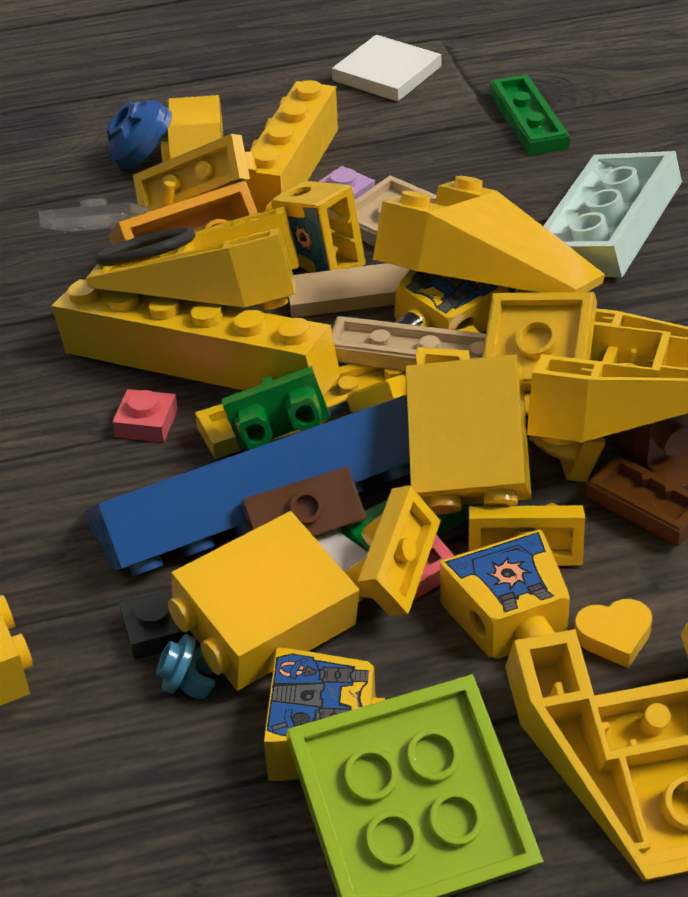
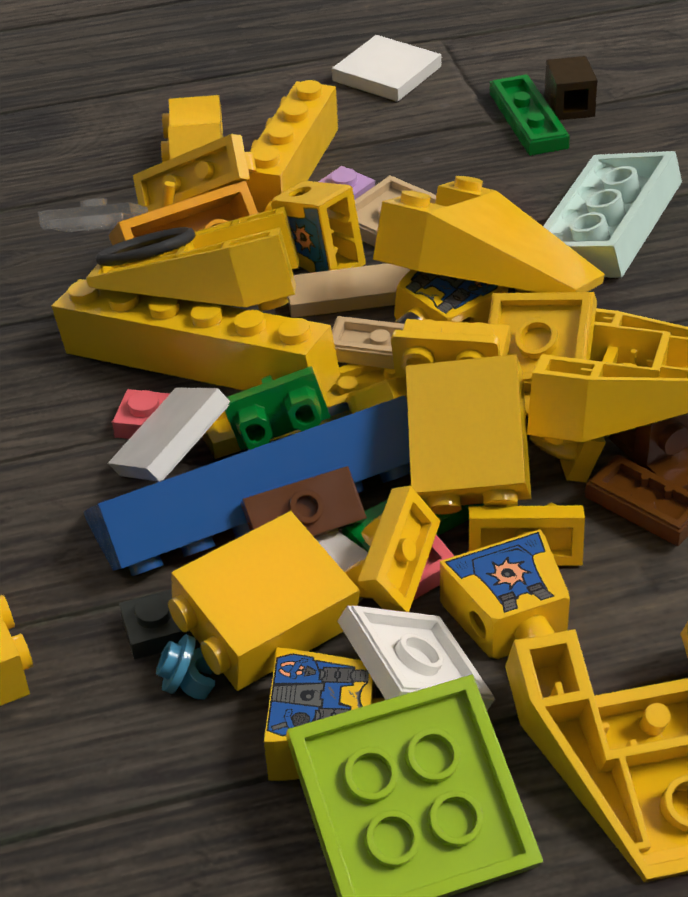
(136, 131): blue piece -> none
(169, 433): none -> white tile
(407, 650): none -> white tile
(445, 341): none -> yellow bracket
(571, 87): none -> dark brown brick
(614, 630): yellow tile -> none

